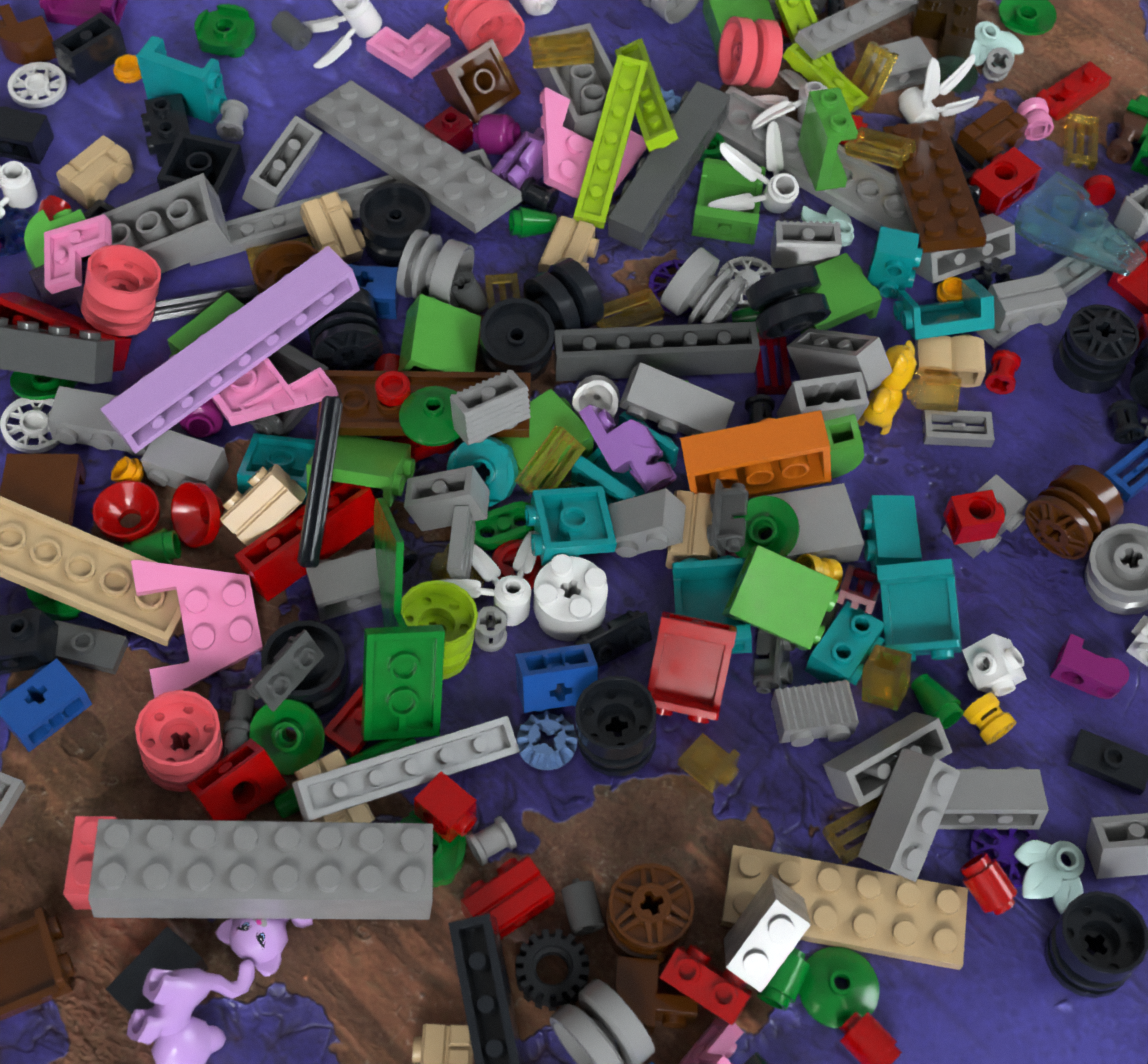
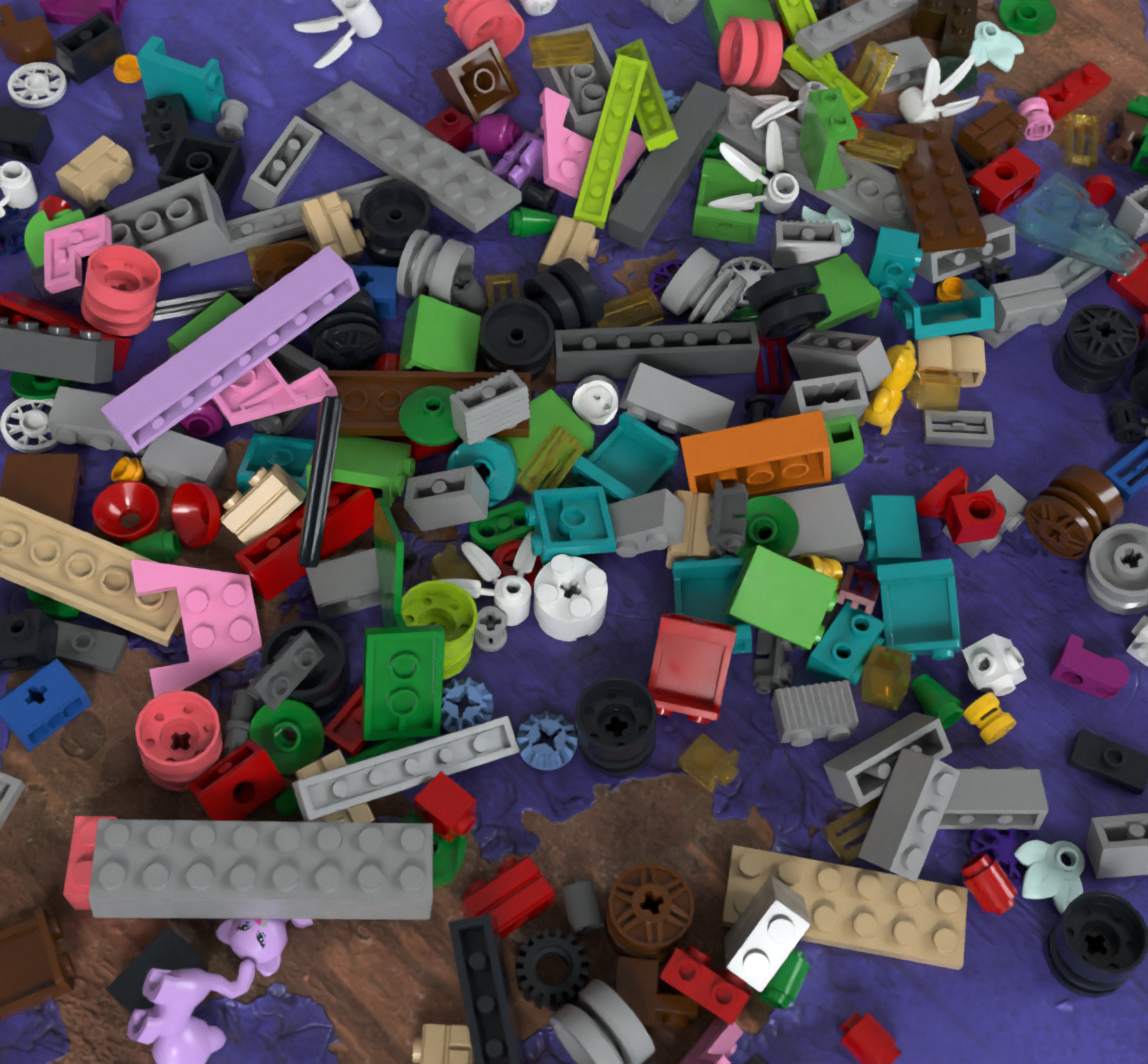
(211, 34): green plate -> none
(291, 30): dark grey piece -> none
(392, 388): red tile -> none
(411, 54): bright pink plate -> none
(461, 543): light grey tile -> none
(473, 716): none -> medium blue gear
(490, 840): light grey bush -> none
(554, 676): blue brick -> none
(623, 636): black hinge -> none
(629, 448): medium lavender plate -> none
(827, 1002): green dish -> none
(936, 500): none -> red piece
(997, 56): light grey bush -> none
(1003, 372): red bush -> none

